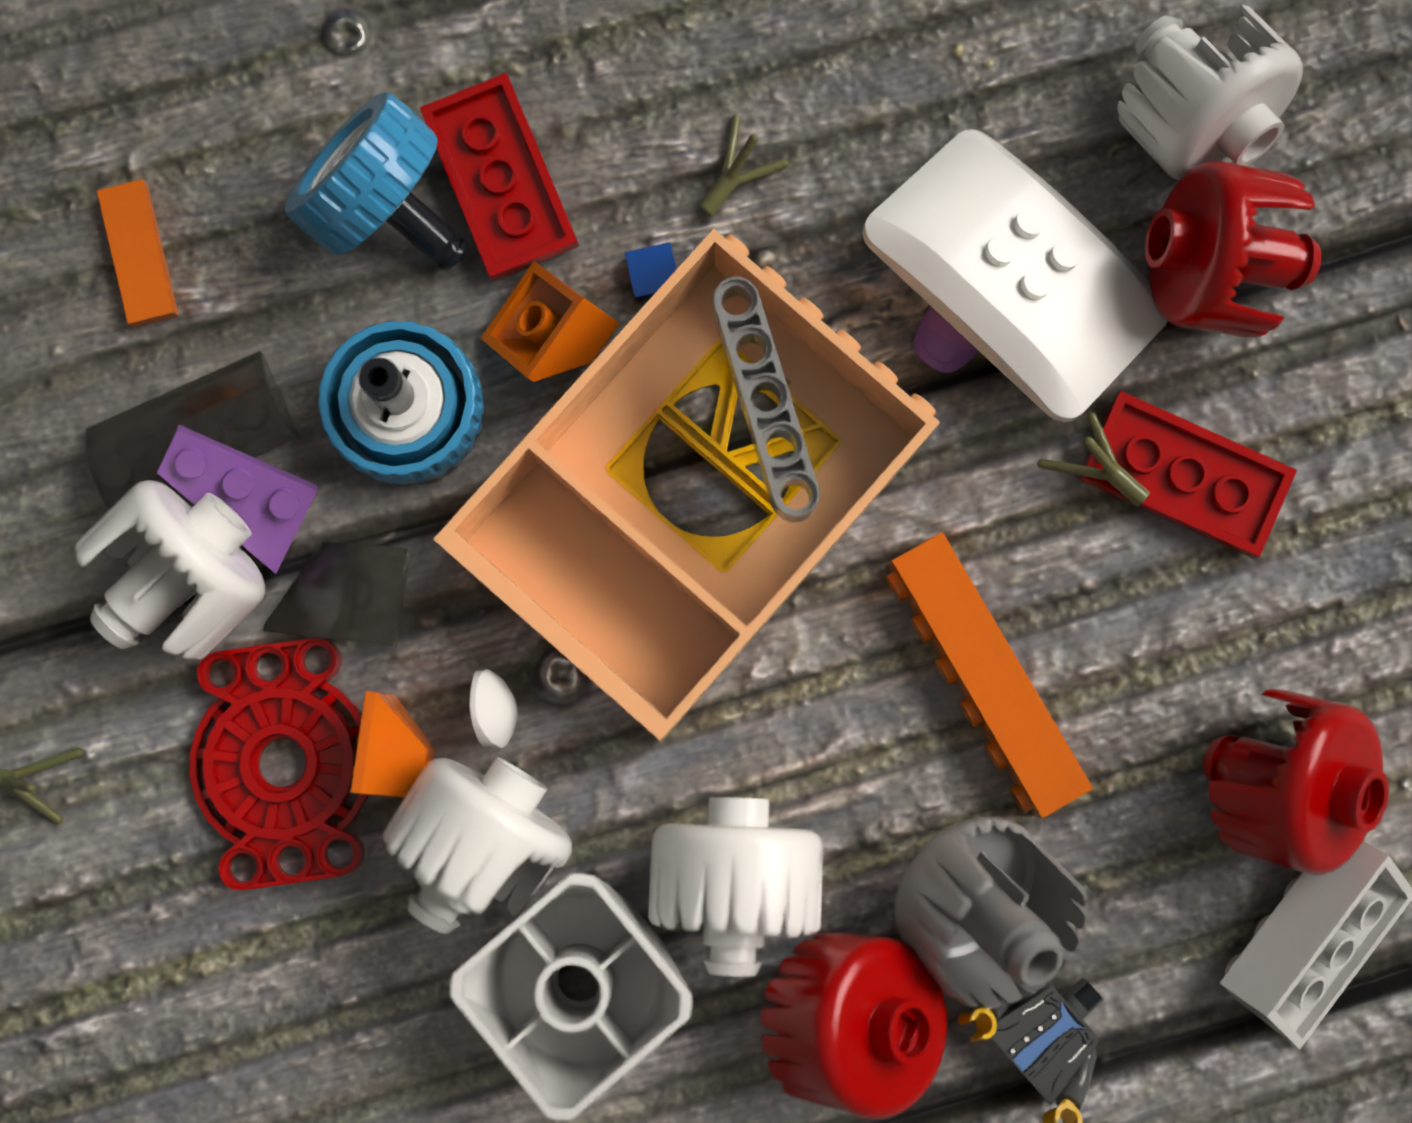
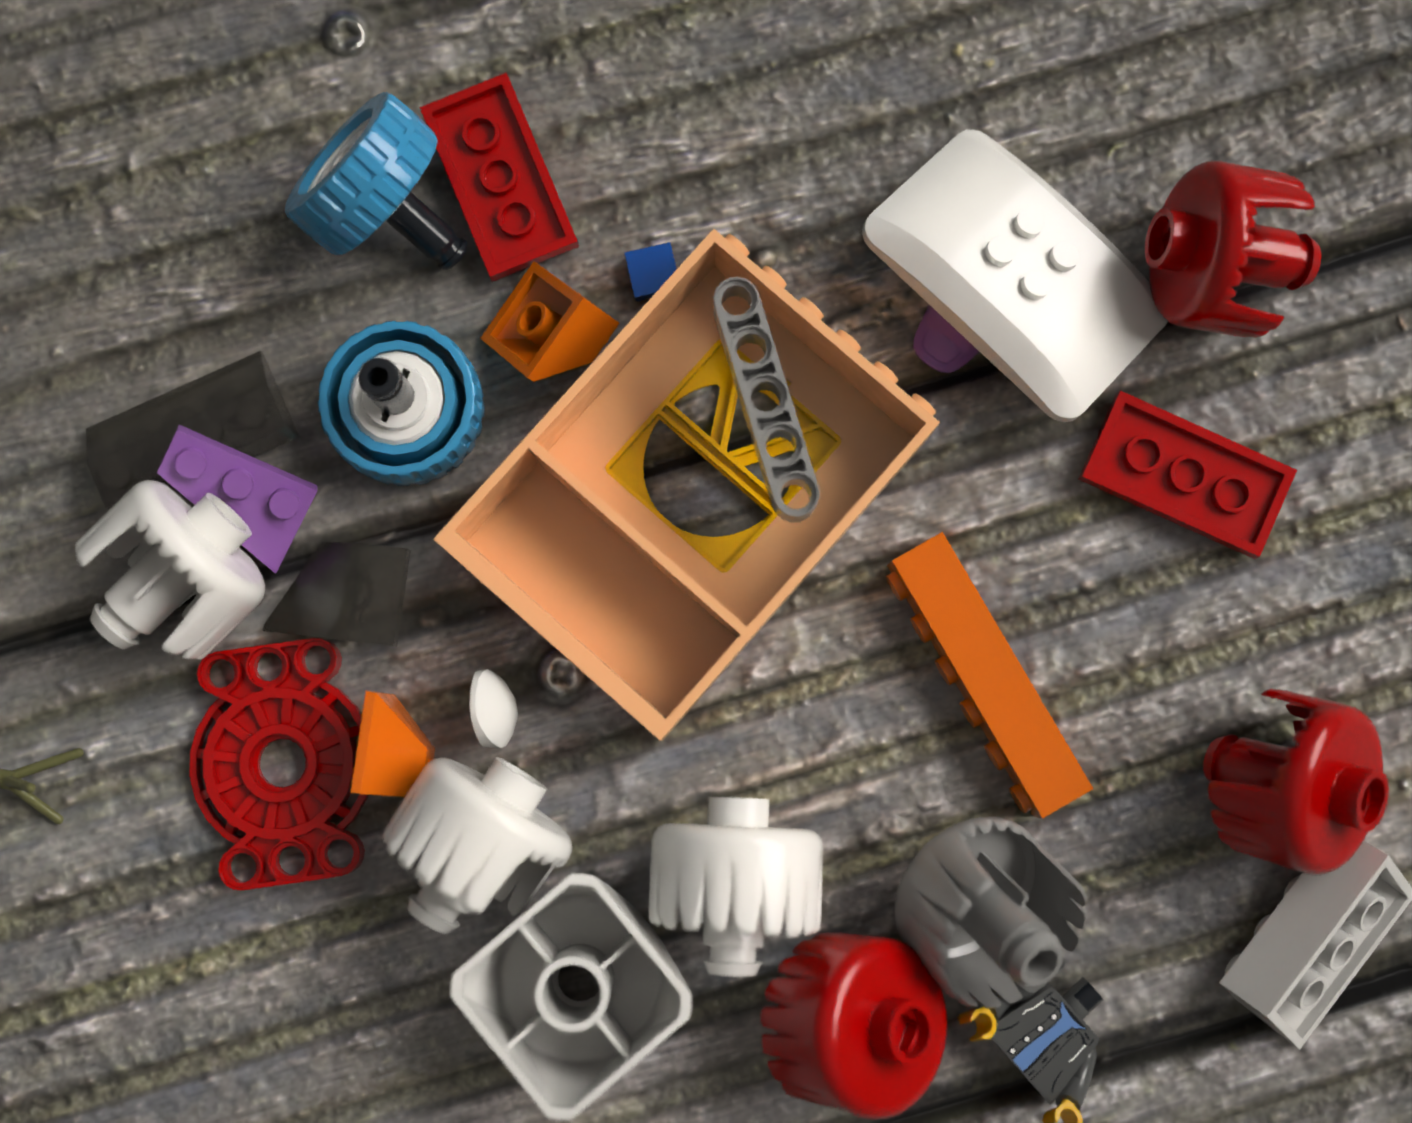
(137, 253): orange tile -> none
(730, 179): olive plant -> none
(1104, 455): olive plant -> none
(1203, 101): white piece -> none

